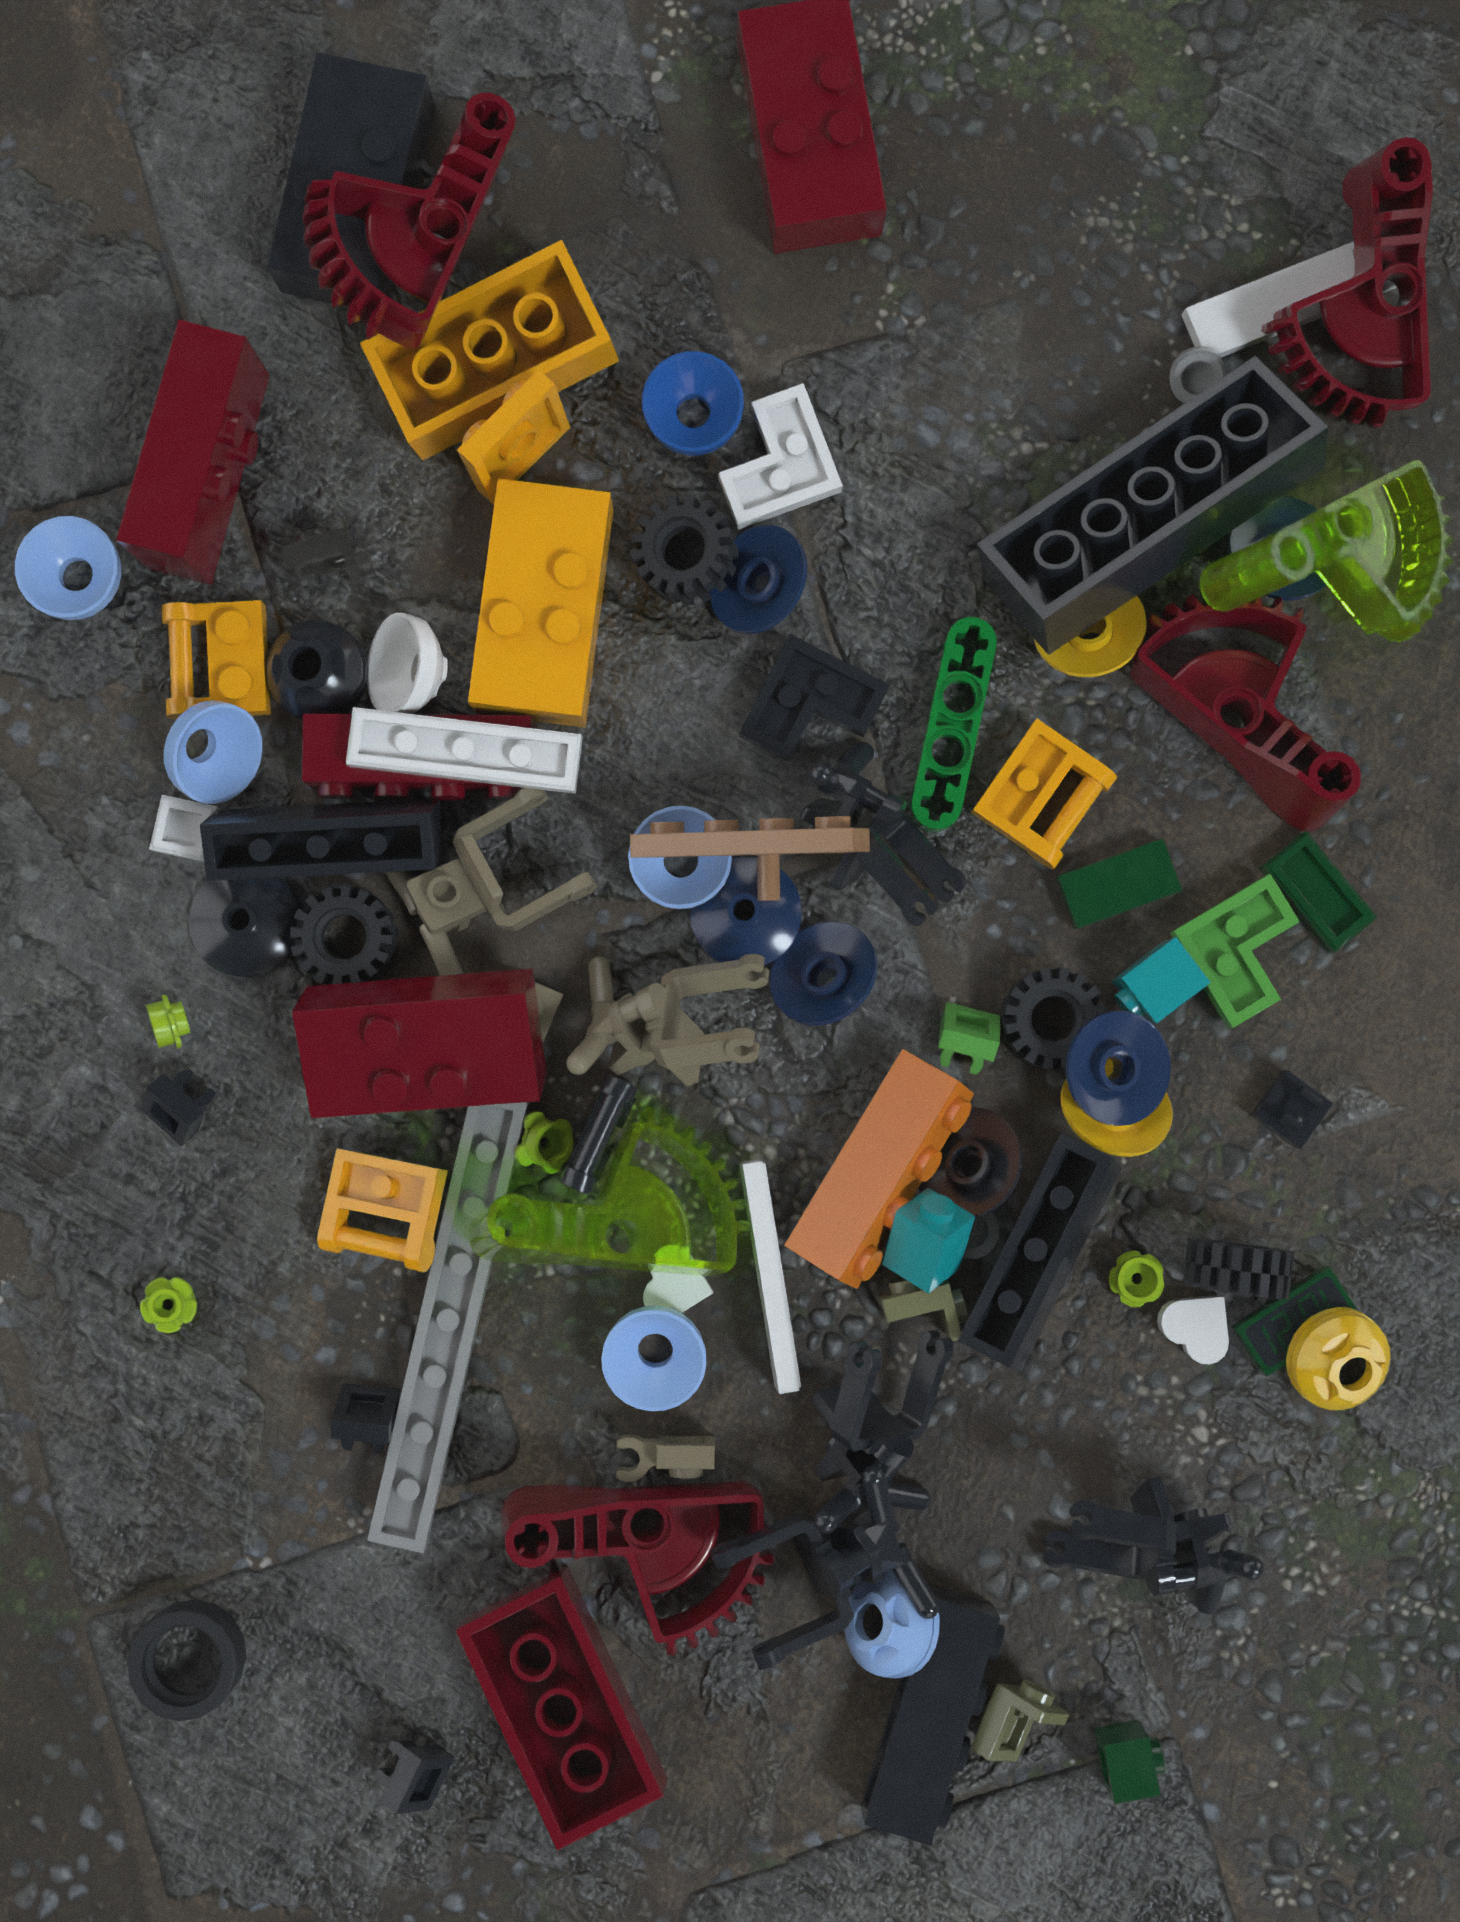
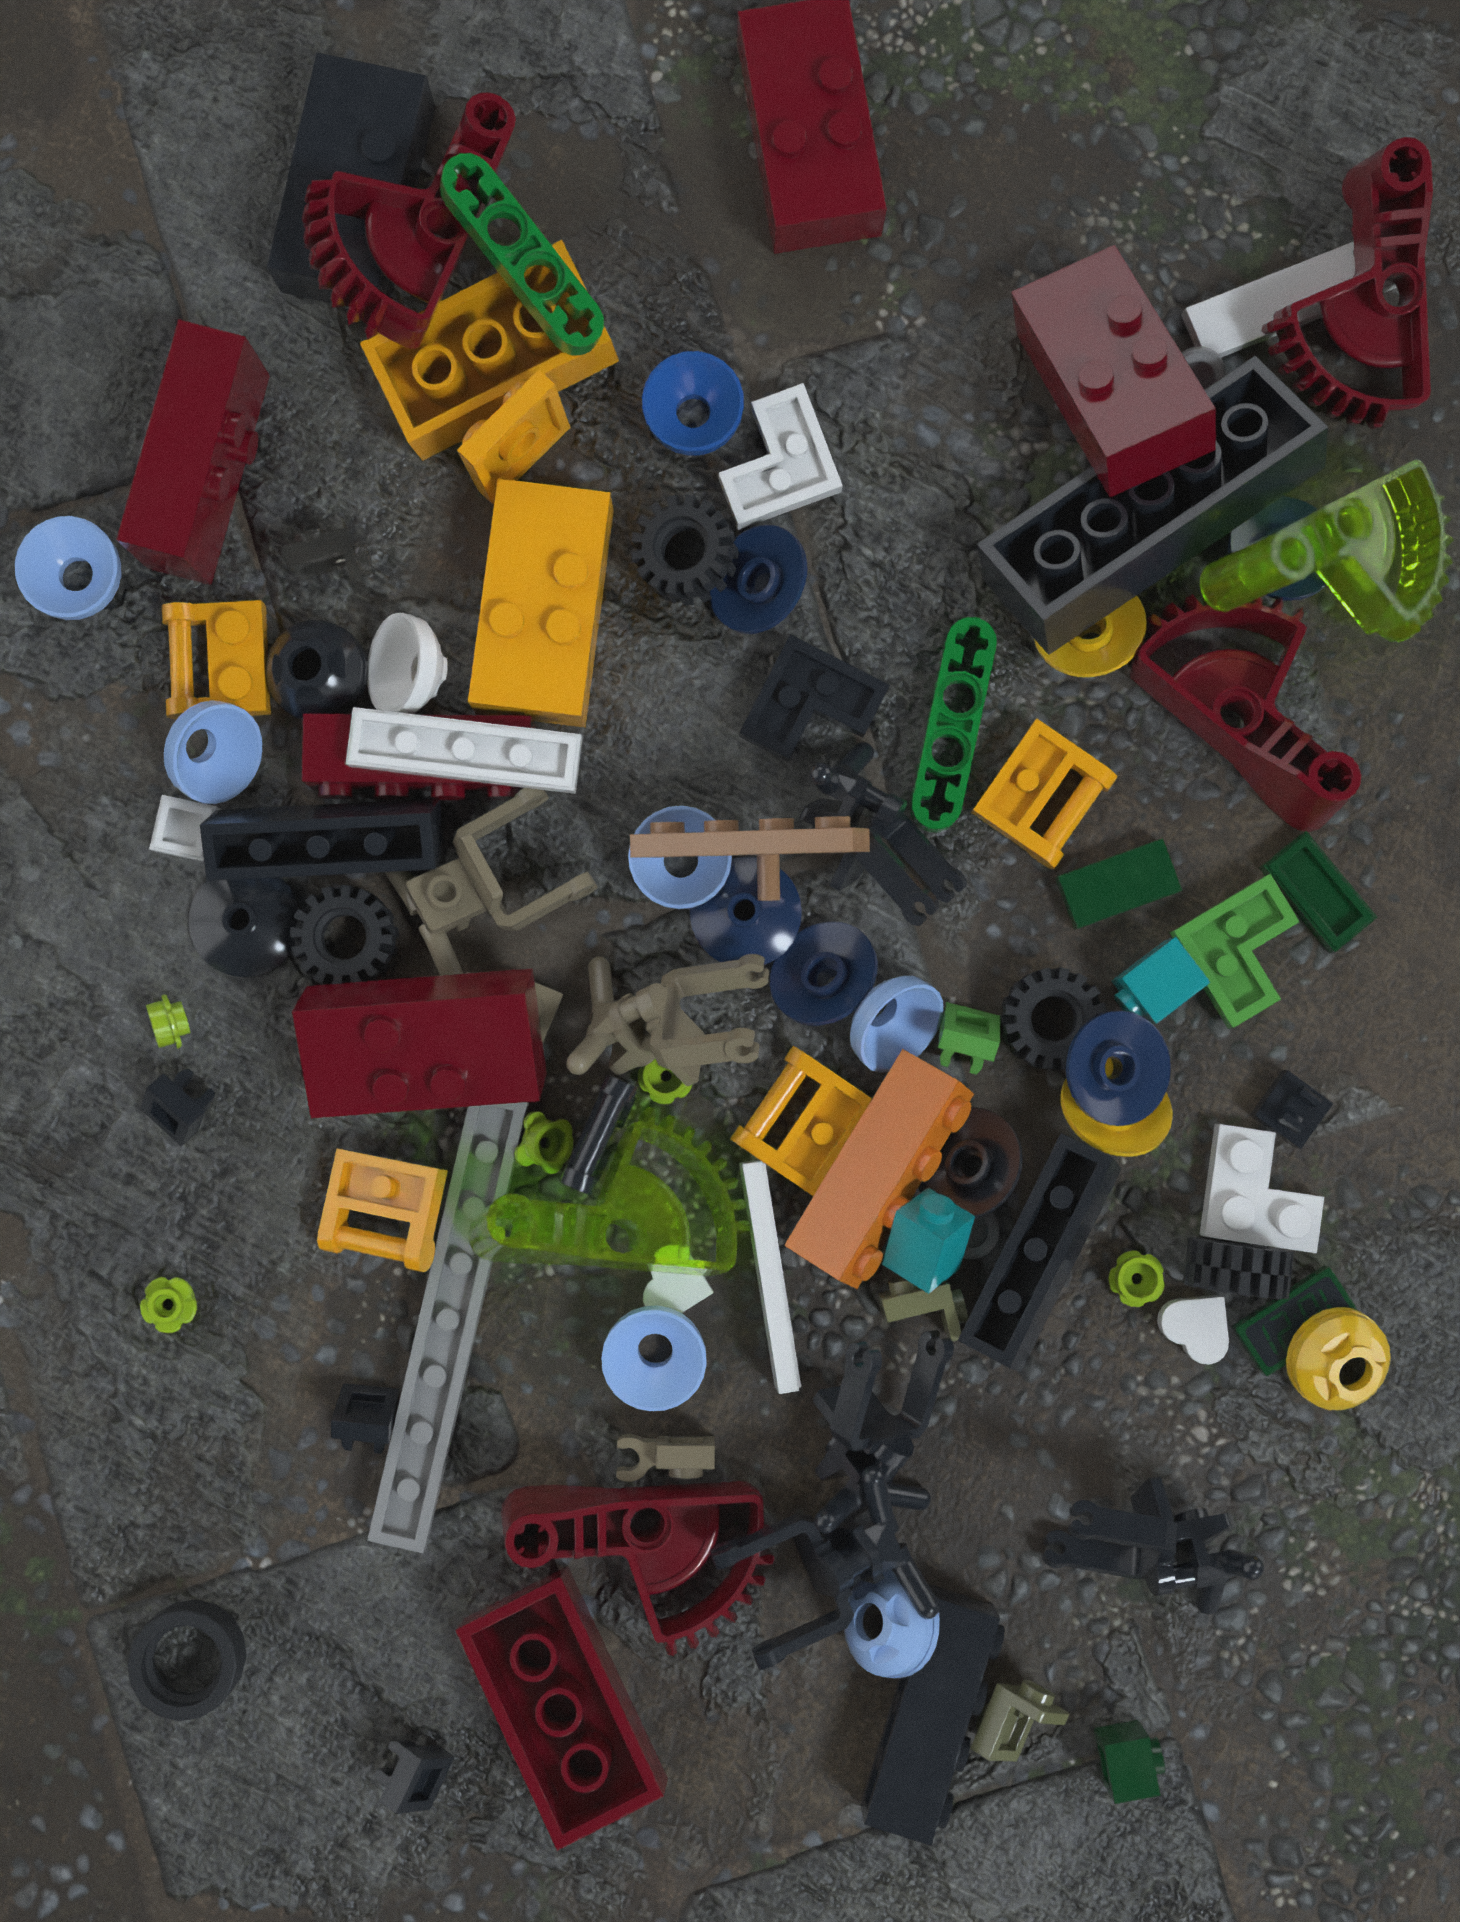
(526, 252): none -> green beam
(661, 1091): none -> lime plate
(819, 1130): none -> light orange plate
(906, 1022): none -> light blue piece
(1114, 371): none -> brick
(1239, 1197): none -> white plate

